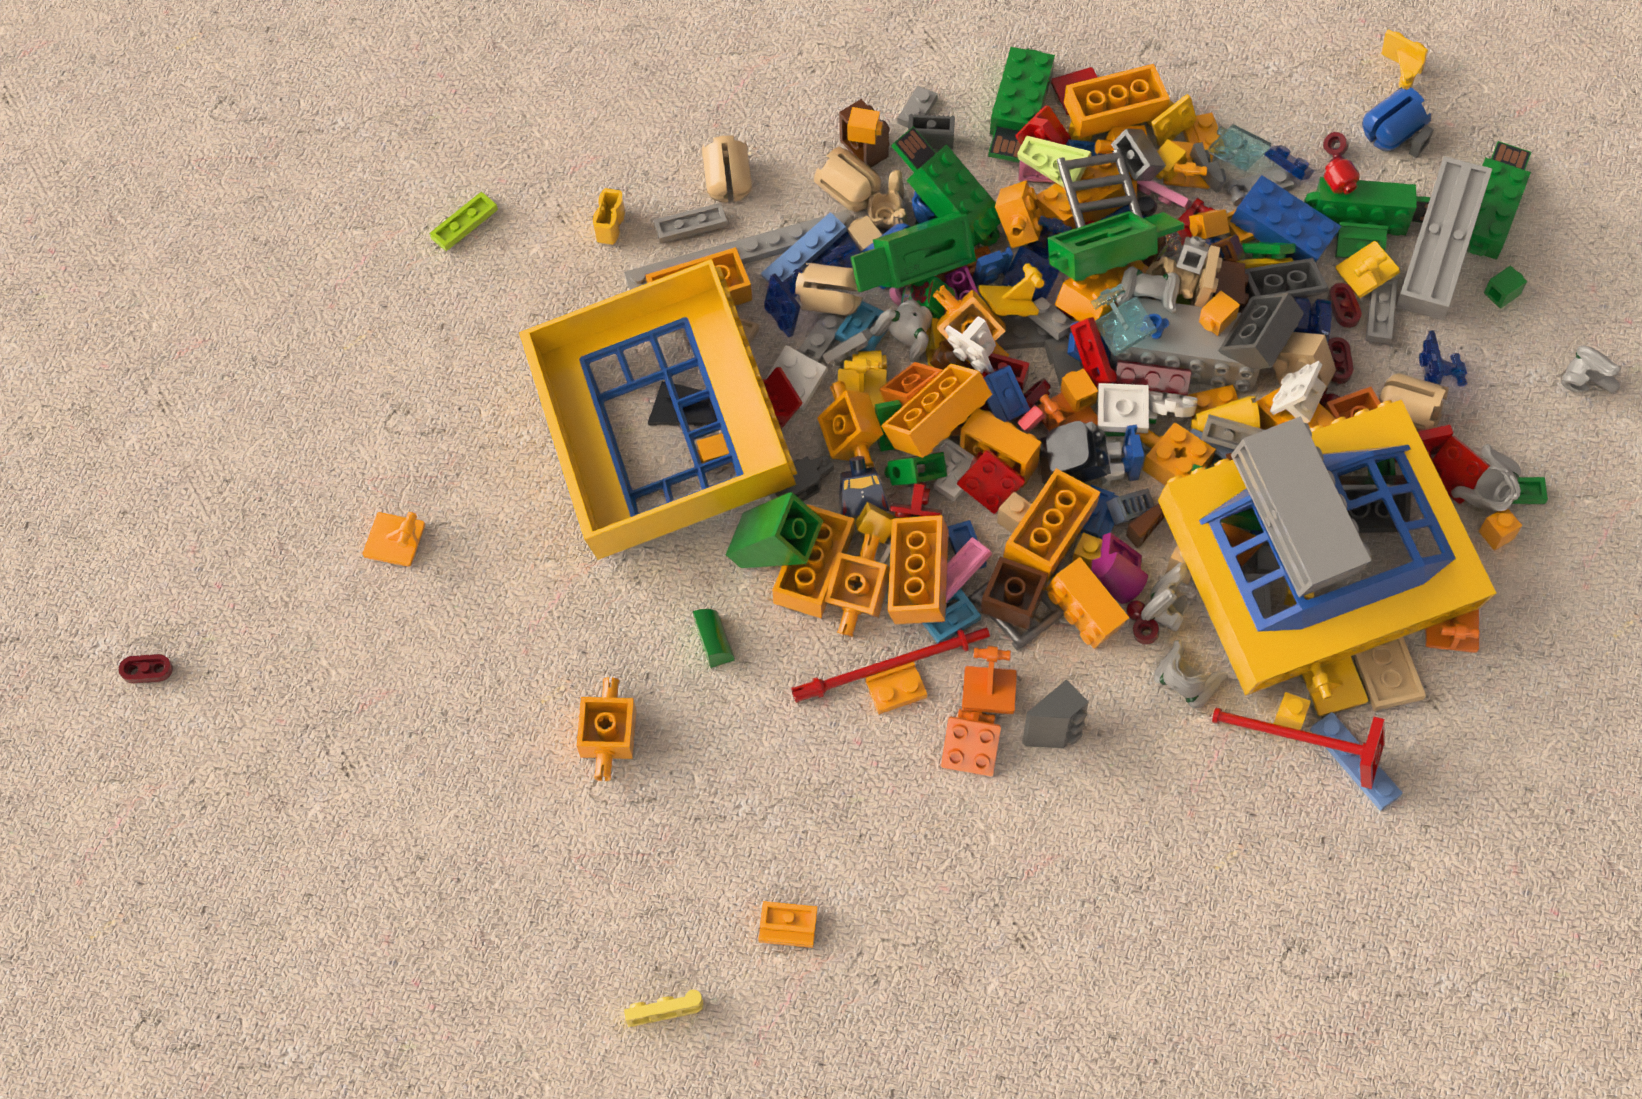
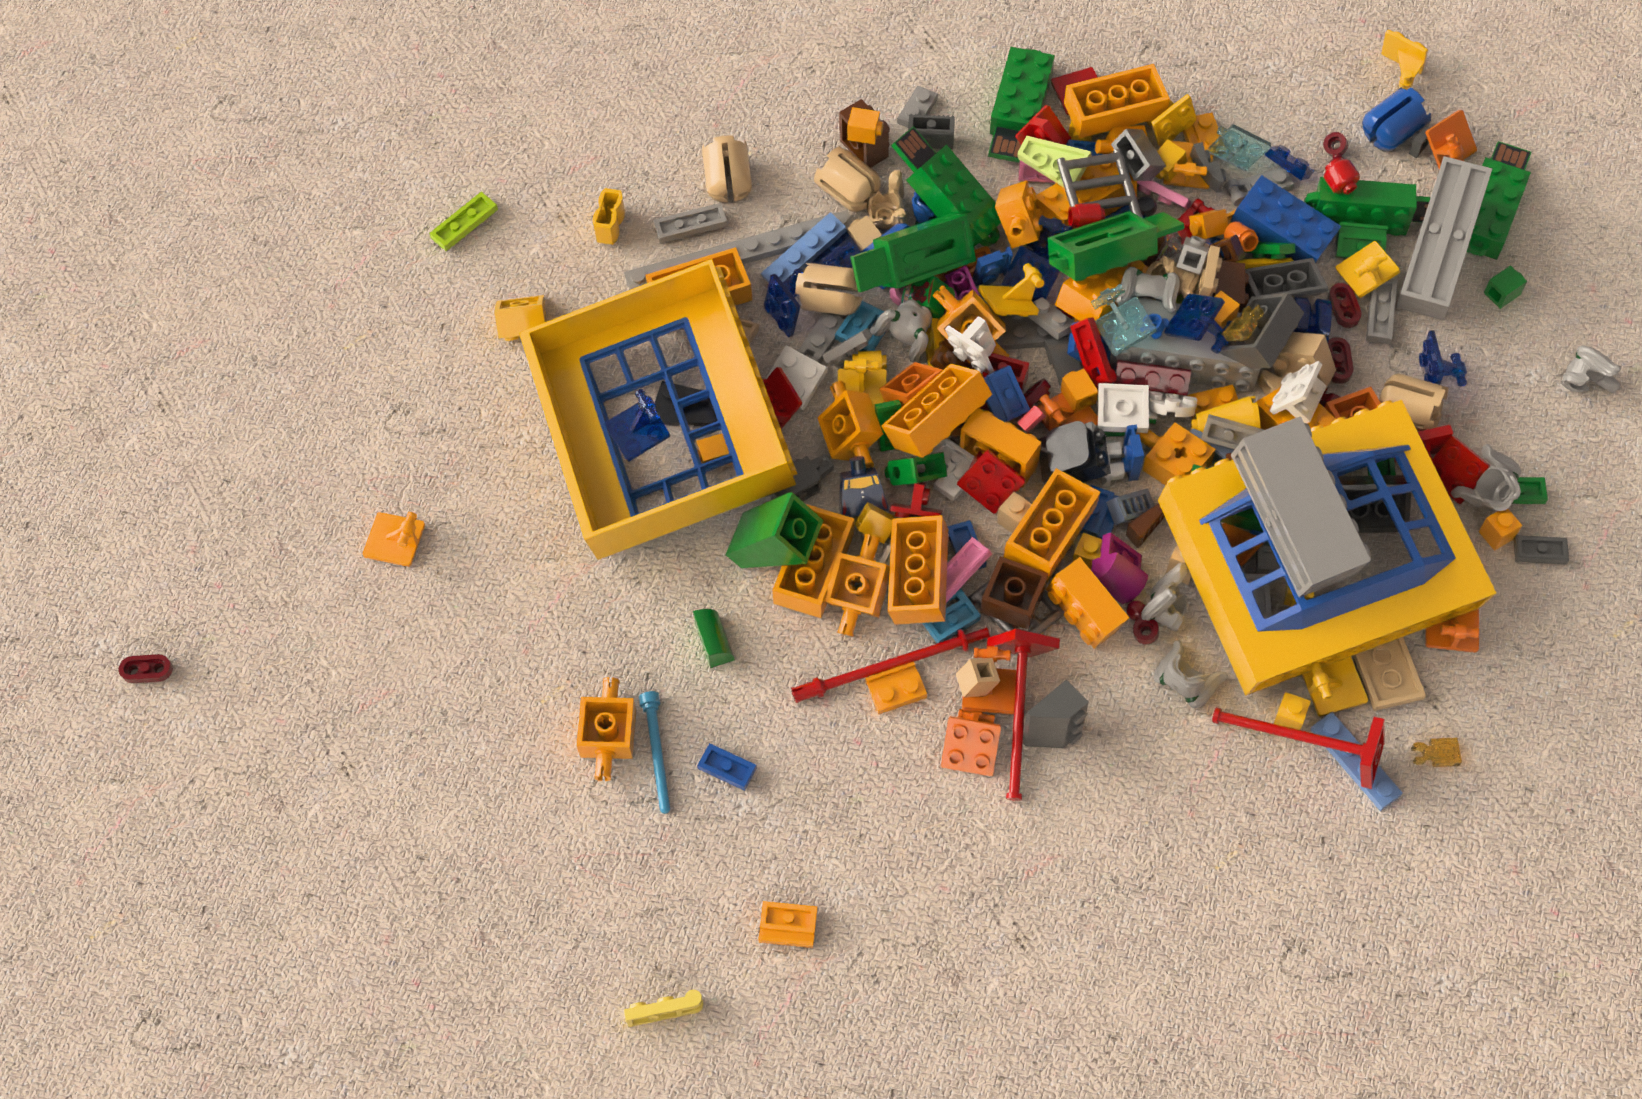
(518, 315): none -> yellow slope
(638, 427): none -> clear blue plate
(649, 702): none -> dark azure piece
(727, 766): none -> blue plate
(978, 677): none -> tan brick
(1025, 645): none -> red tile
(1085, 214): none -> red brick
(1196, 317): none -> clear blue plate
(1242, 327): none -> clear yellow plate
(1246, 235): none -> orange brick
(1269, 382): none -> tan slope
(1442, 752): none -> clear yellow plate
(1451, 138): none -> orange plate
(1541, 549): none -> dark grey plate

